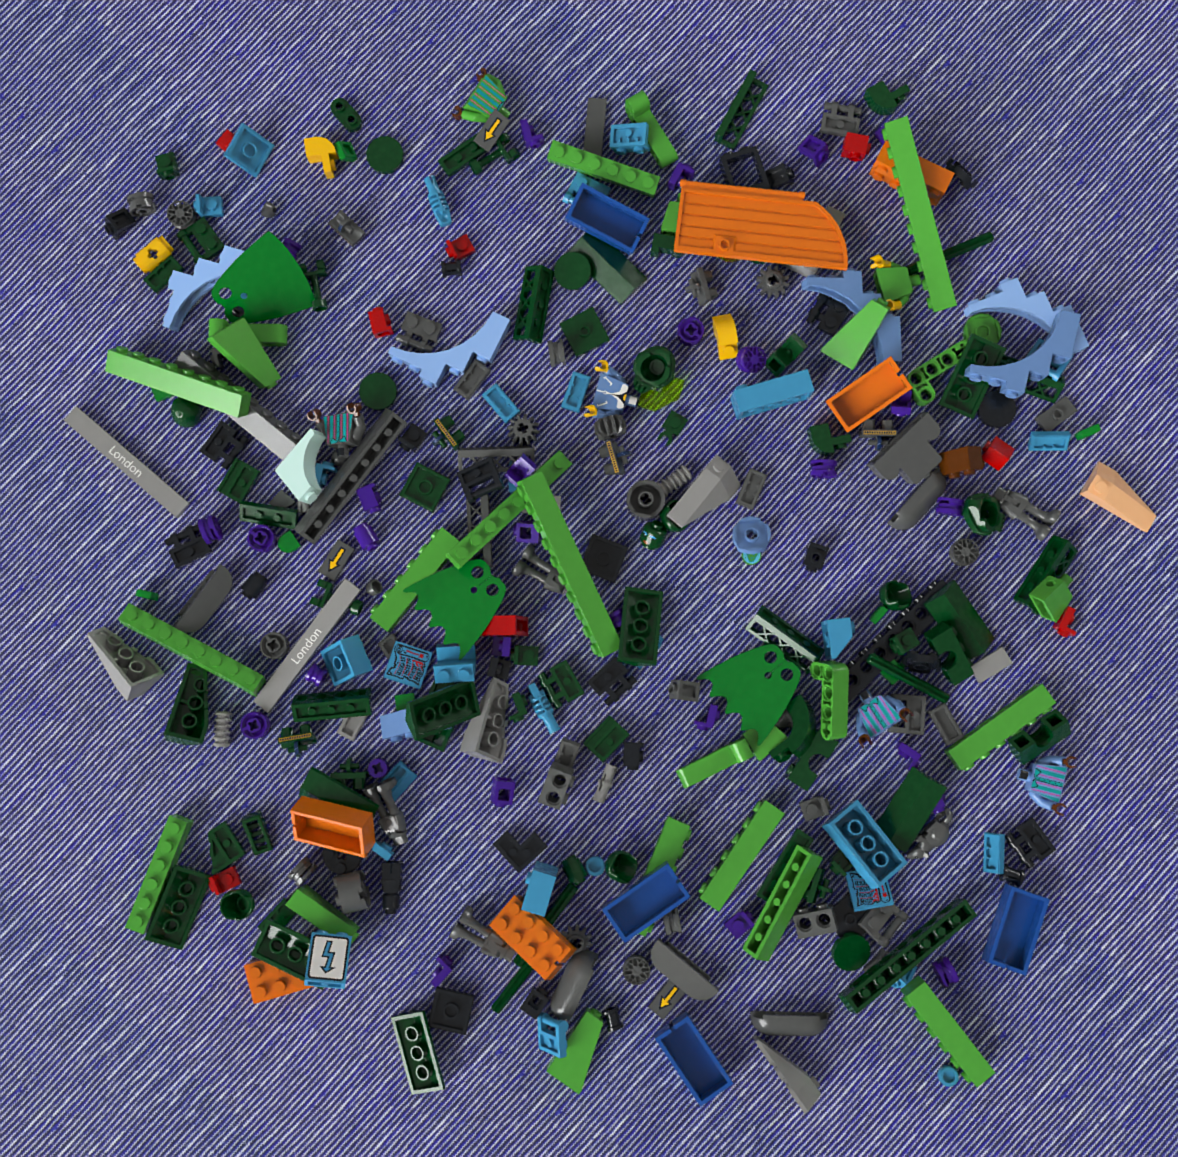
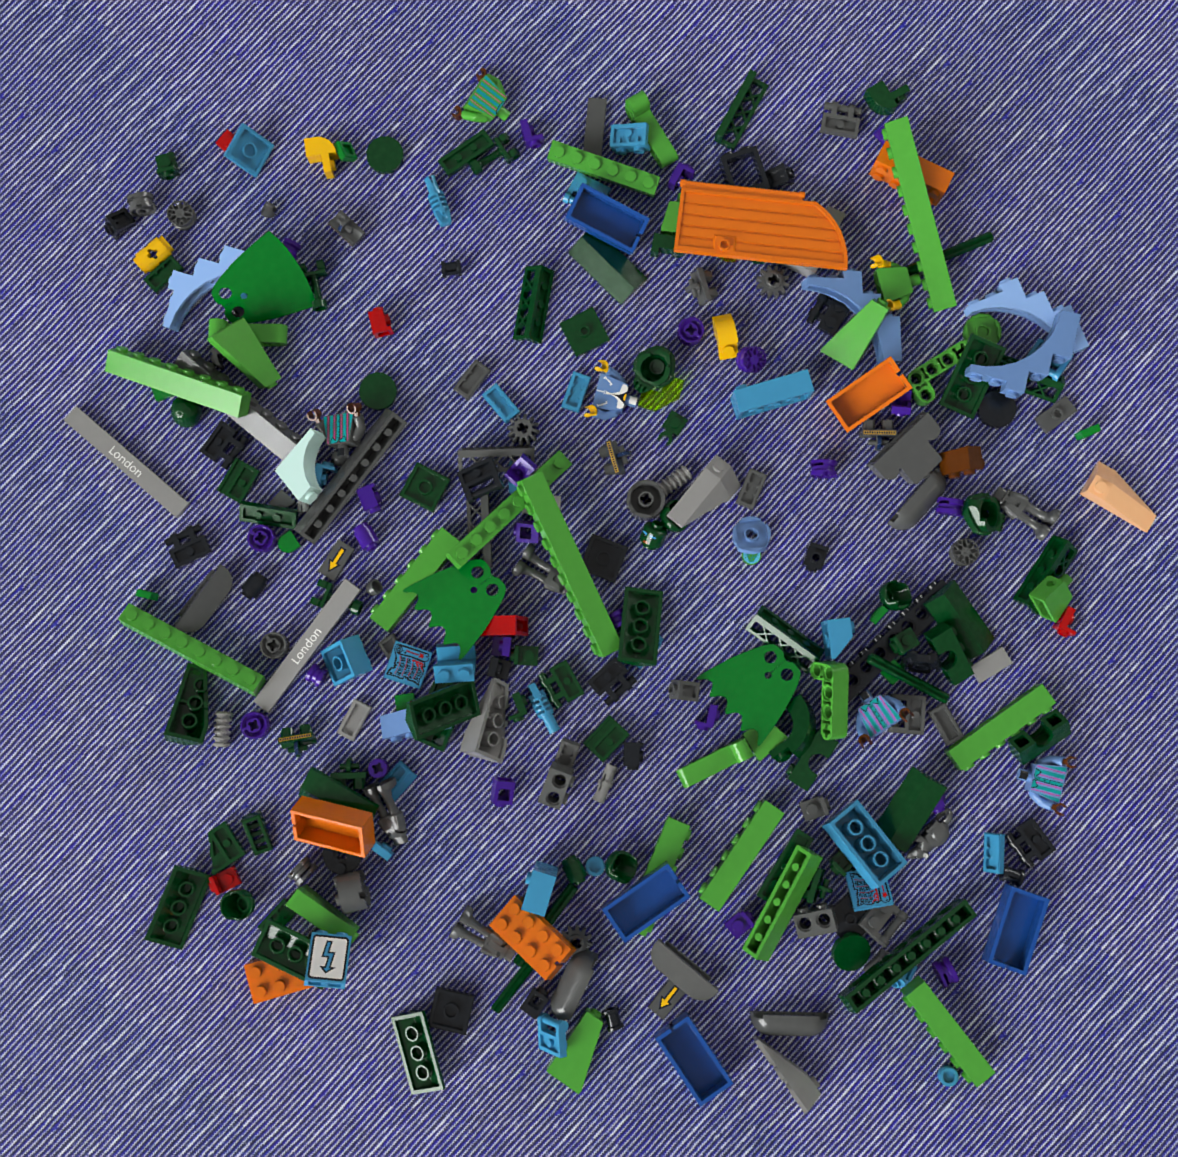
(126, 667): light grey wedge -> none
(159, 871): bright green brick -> none
(206, 237): dark green plate -> none
(208, 206): dark azure bracket -> none
(210, 529): dark purple wheel -> none
(331, 705): dark green fence -> none
(345, 114): dark green plate -> none
(391, 885): black piece -> none
(412, 438): black bracket -> none
(421, 327): dark grey plate -> none
(440, 974): dark purple bracket -> none
(454, 439): dark green hips -> none
(458, 359): light blue arch -> none
(459, 248): red bracket -> none
(491, 130): dark grey tile -> none
(520, 855): black plate -> none
(556, 353): dark grey wheel -> none
(572, 271): dark green tile -> none
(610, 427): dark grey gear -> none
(636, 969): dark grey wheel -> none
(672, 922): dark grey wheel -> none
(785, 720): dark grey tile -> none
(786, 355): dark green brick -> none
(814, 149): dark purple bracket -> none
(823, 443): dark green brick -> none
(855, 146): red brick -> none
(907, 752): dark purple bracket -> none
(962, 173): black plate -> none
(996, 453): red brick -> none
(1049, 440): dark azure plate -> none

